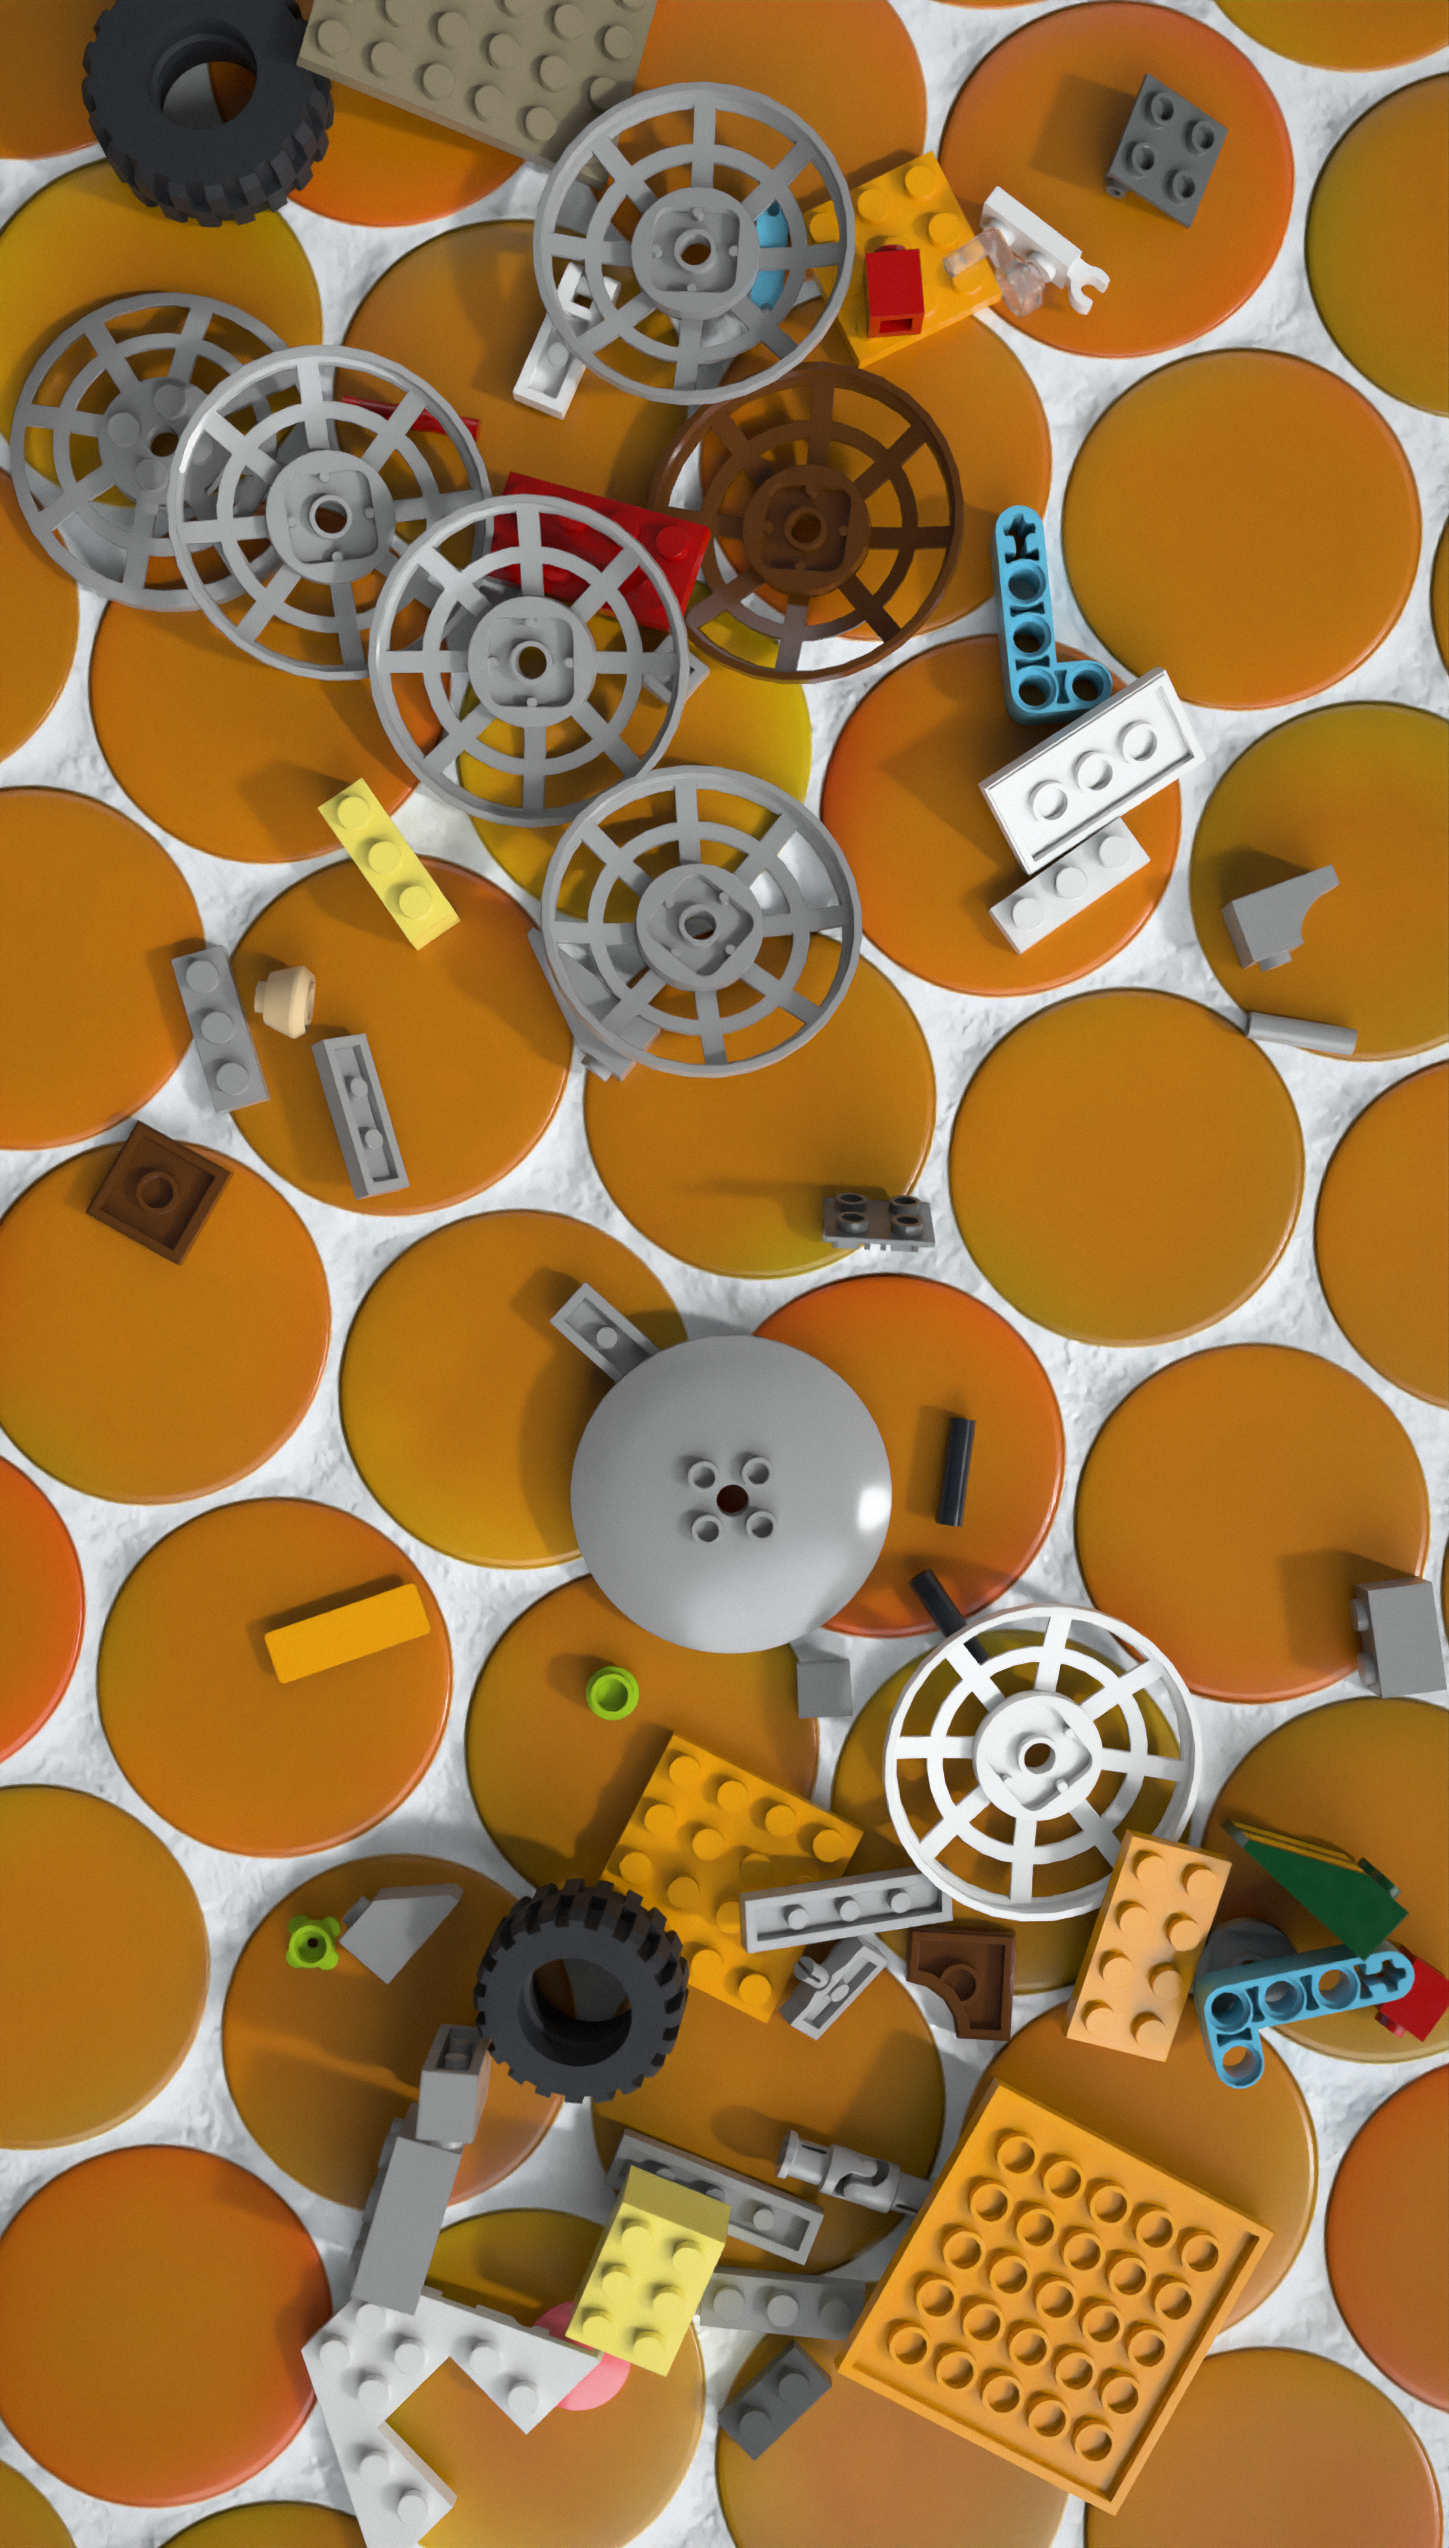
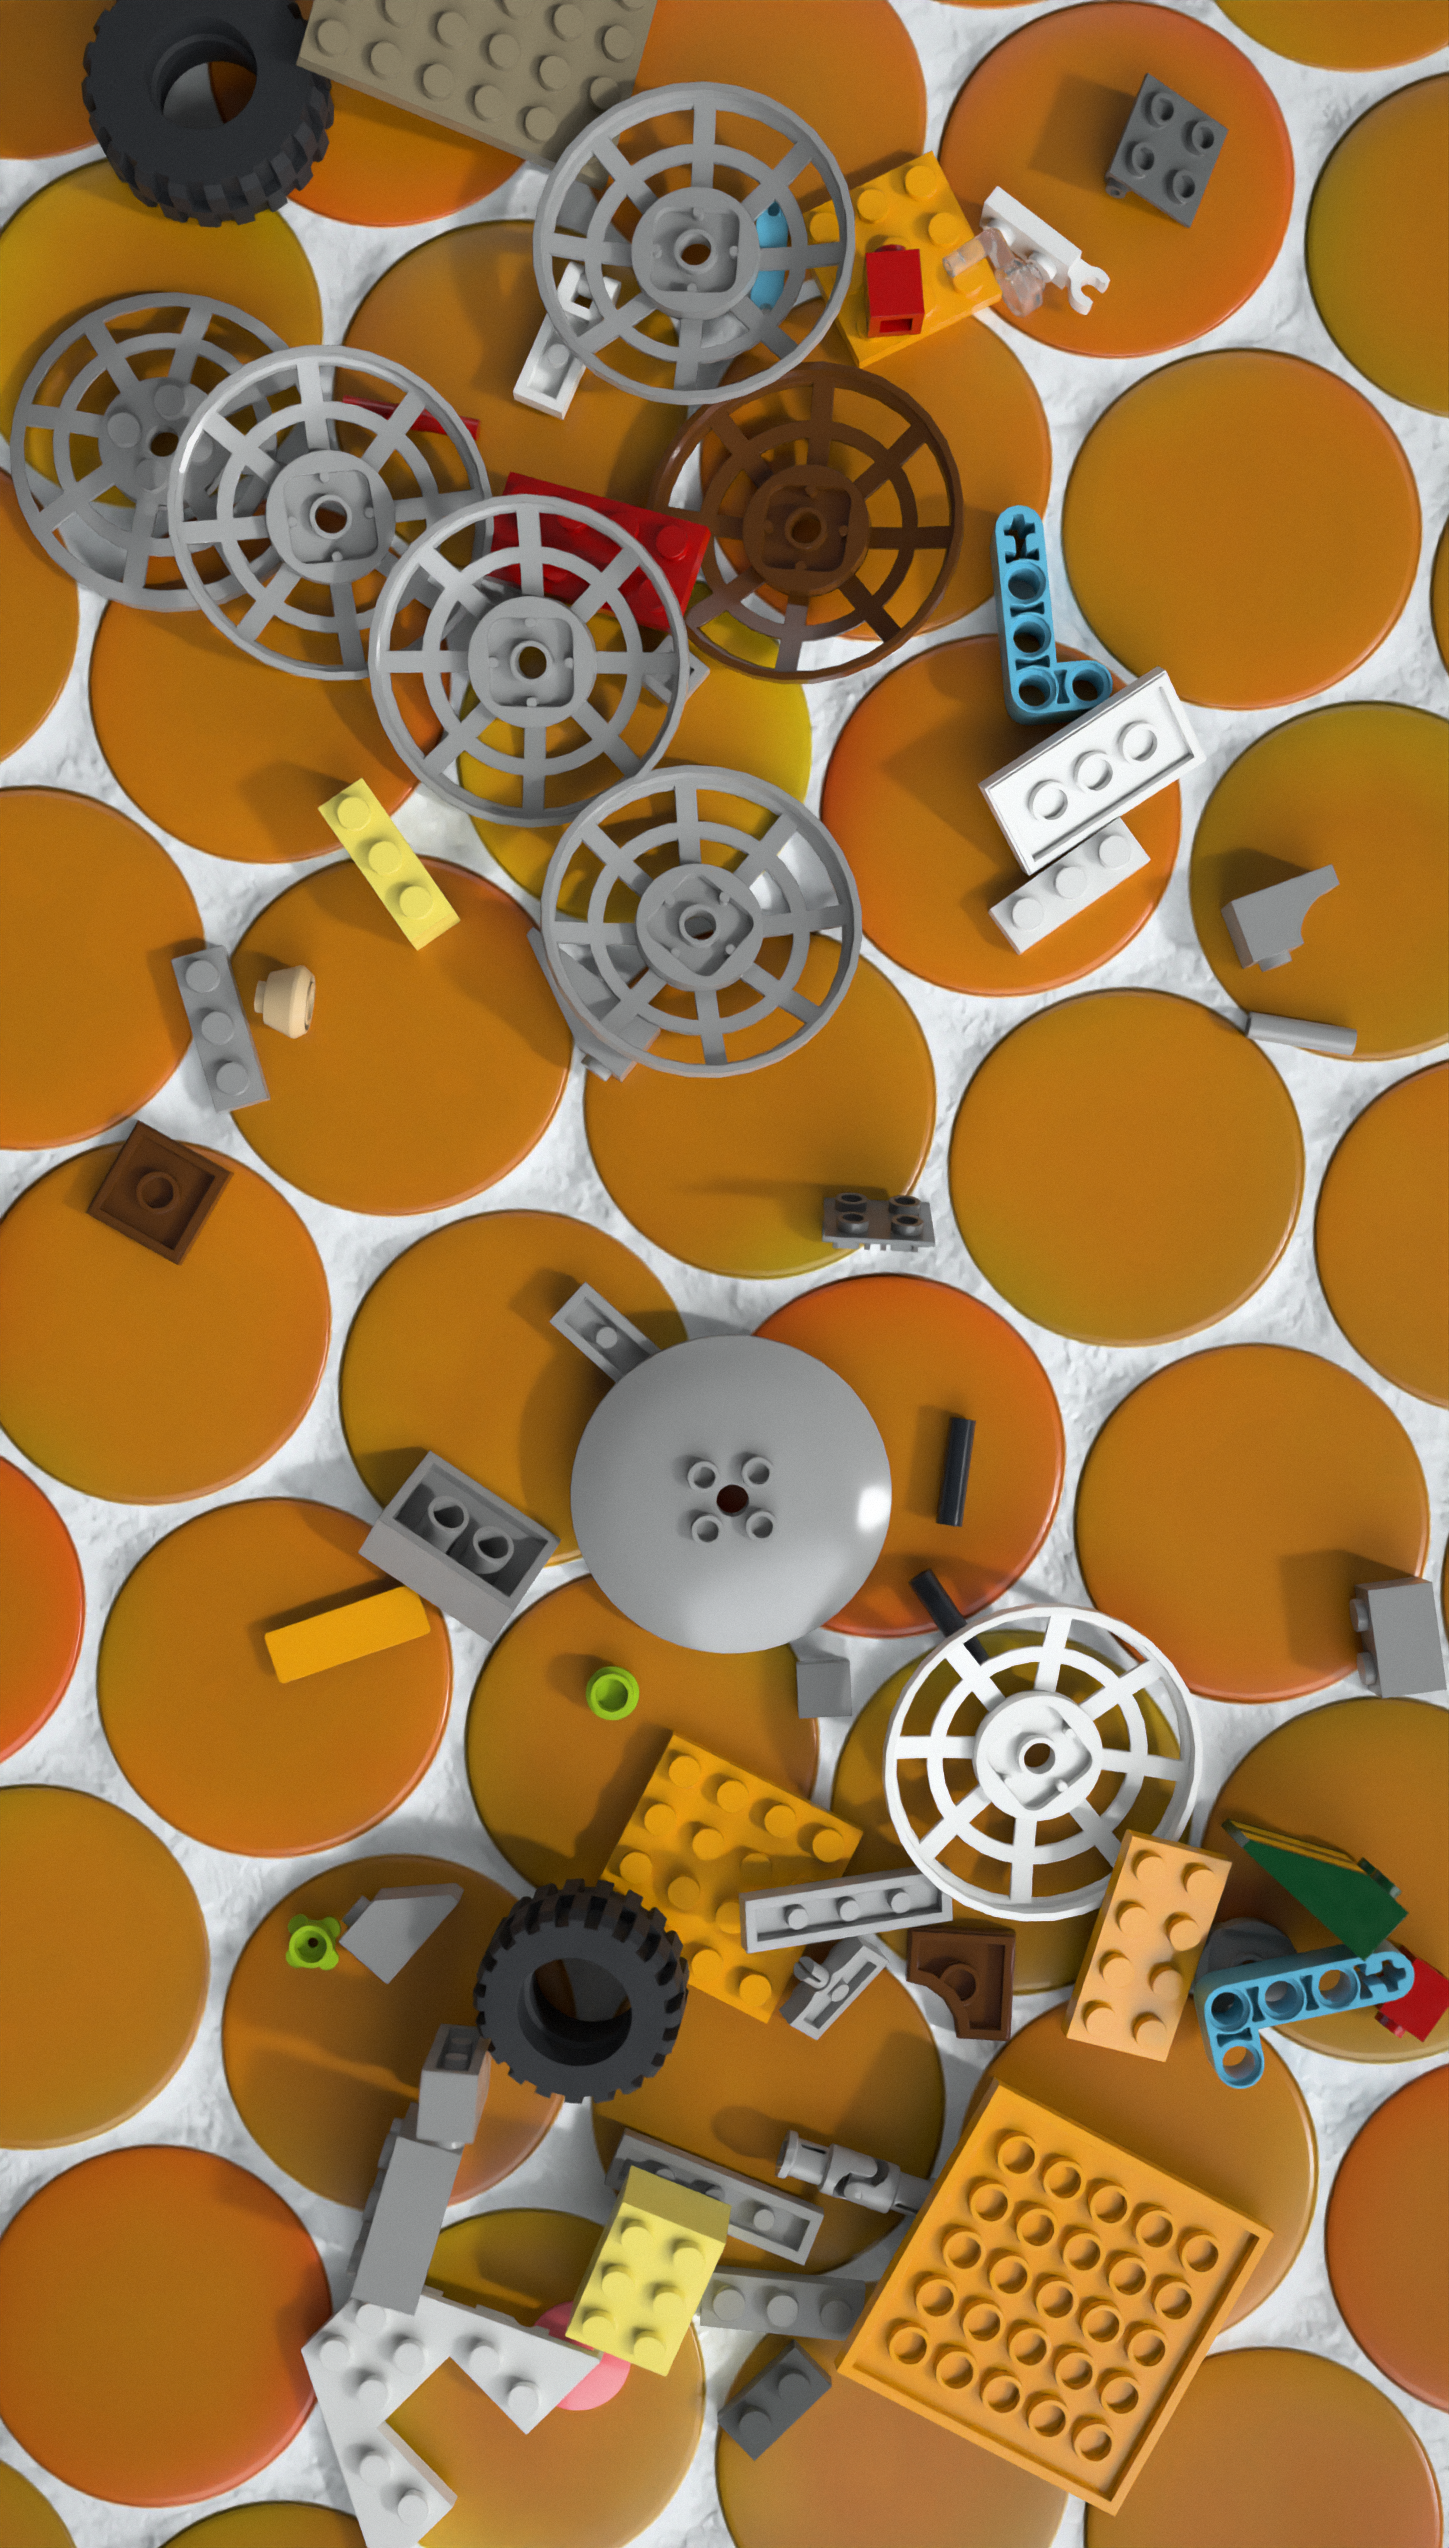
(360, 1115): light grey plate -> none
(459, 1546): none -> light grey slope

